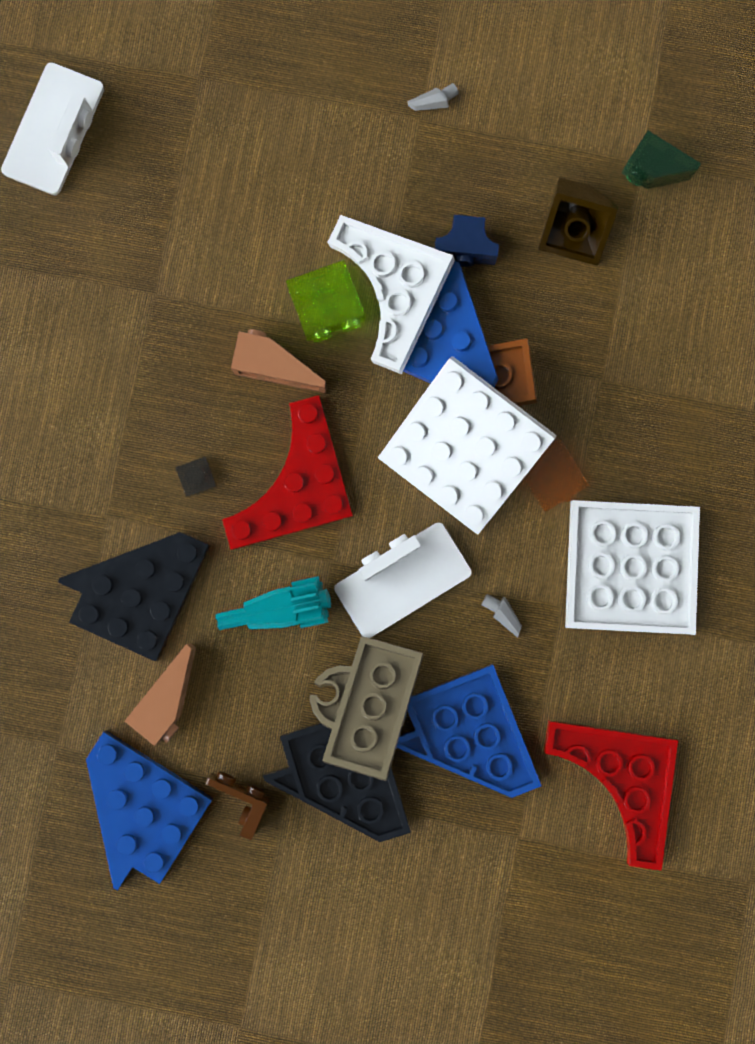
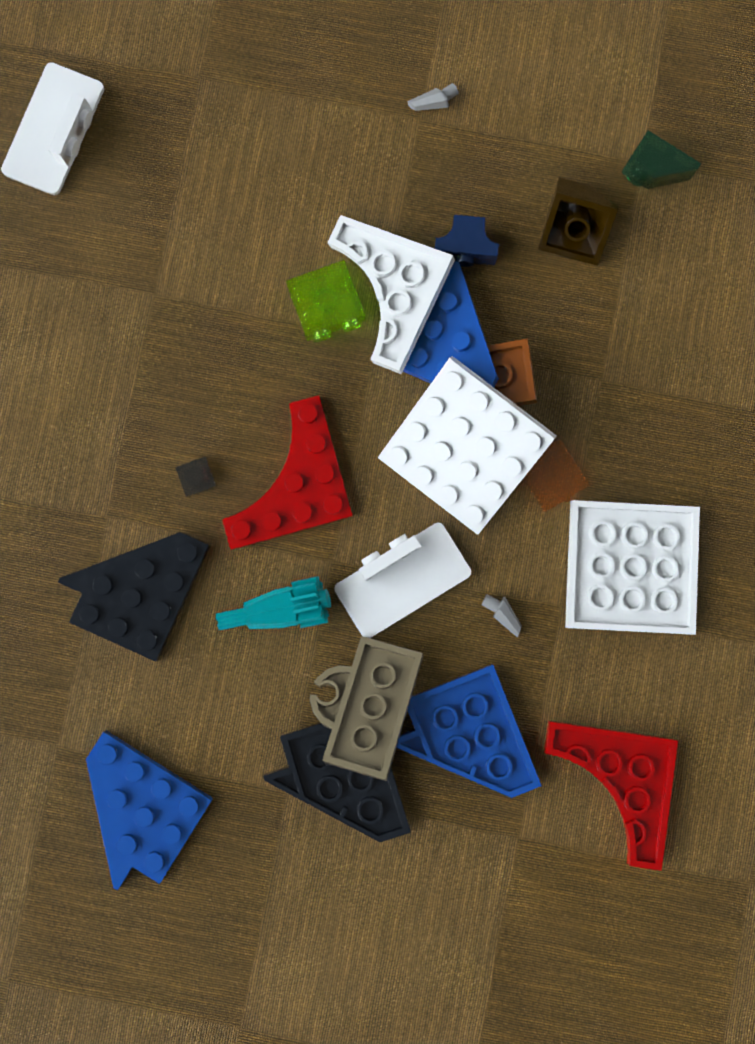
(164, 702): nougat slope -> none
(252, 794): reddish brown bracket -> none
(267, 361): nougat slope -> none

